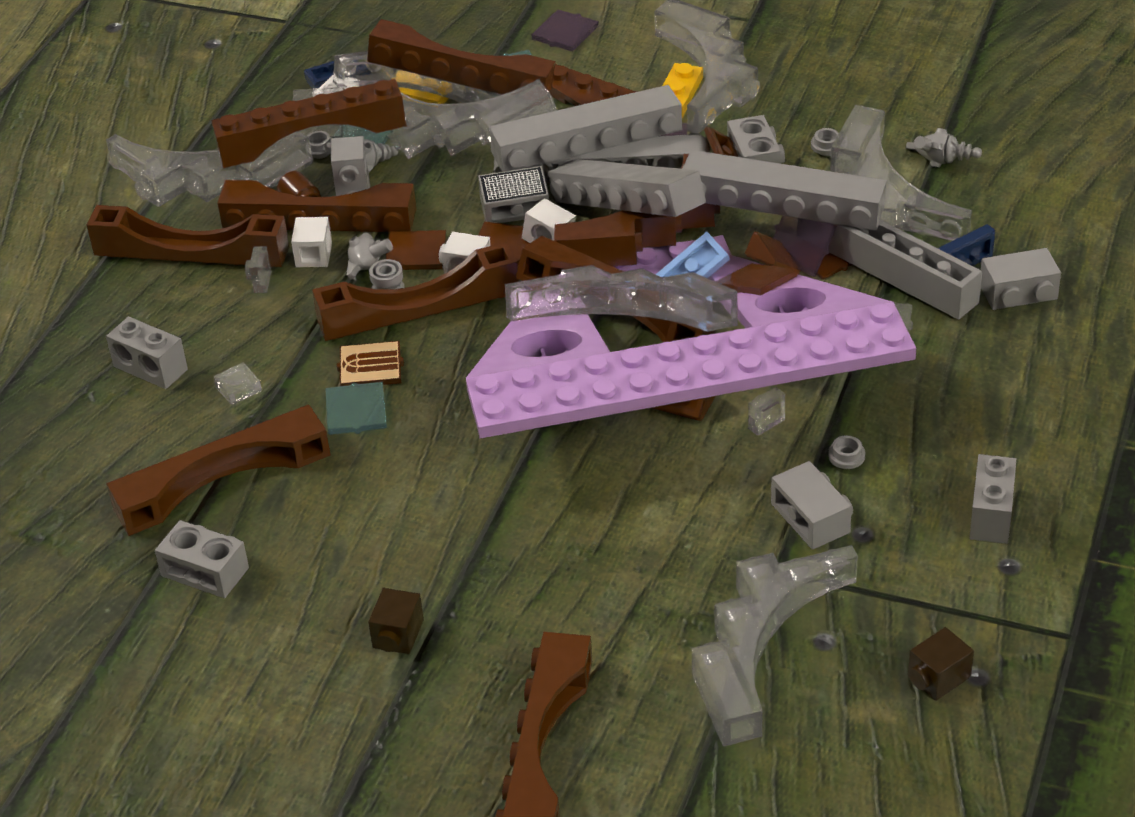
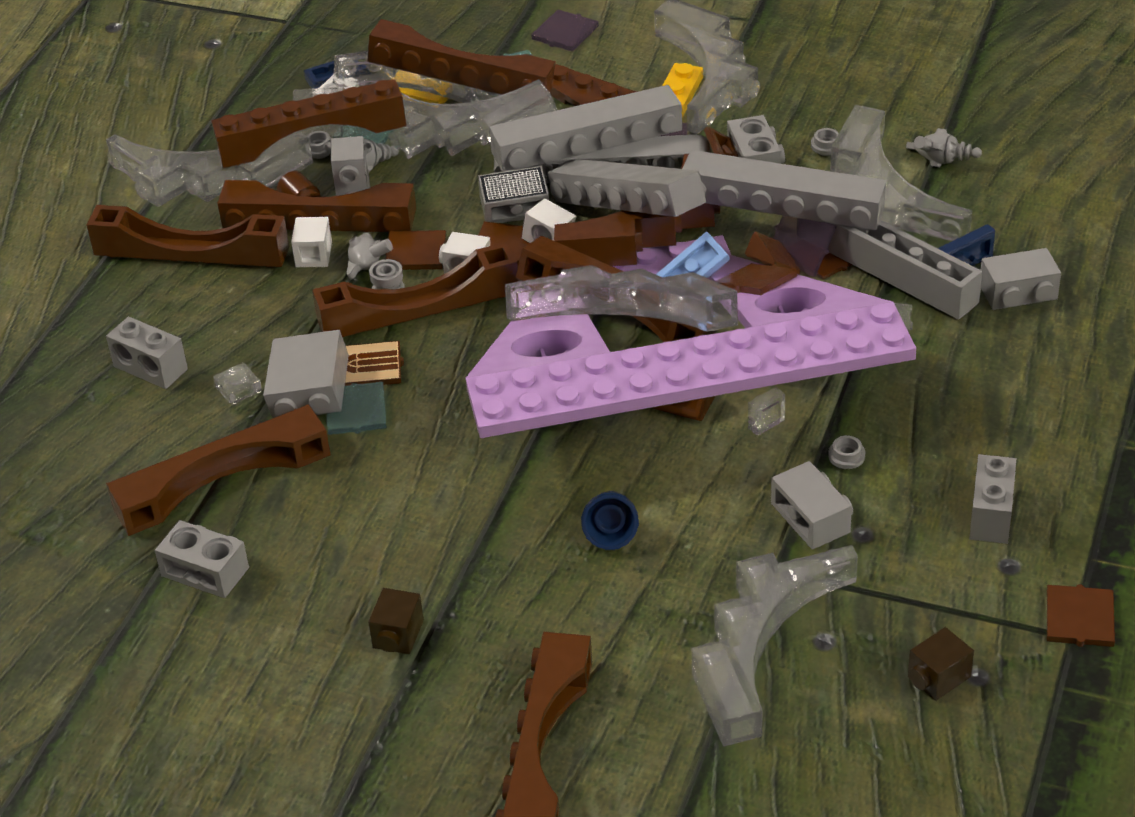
(259, 269): clear plate -> none
(306, 372): none -> light grey brick
(610, 520): none -> dark blue helmet
(1080, 615): none -> reddish brown piece

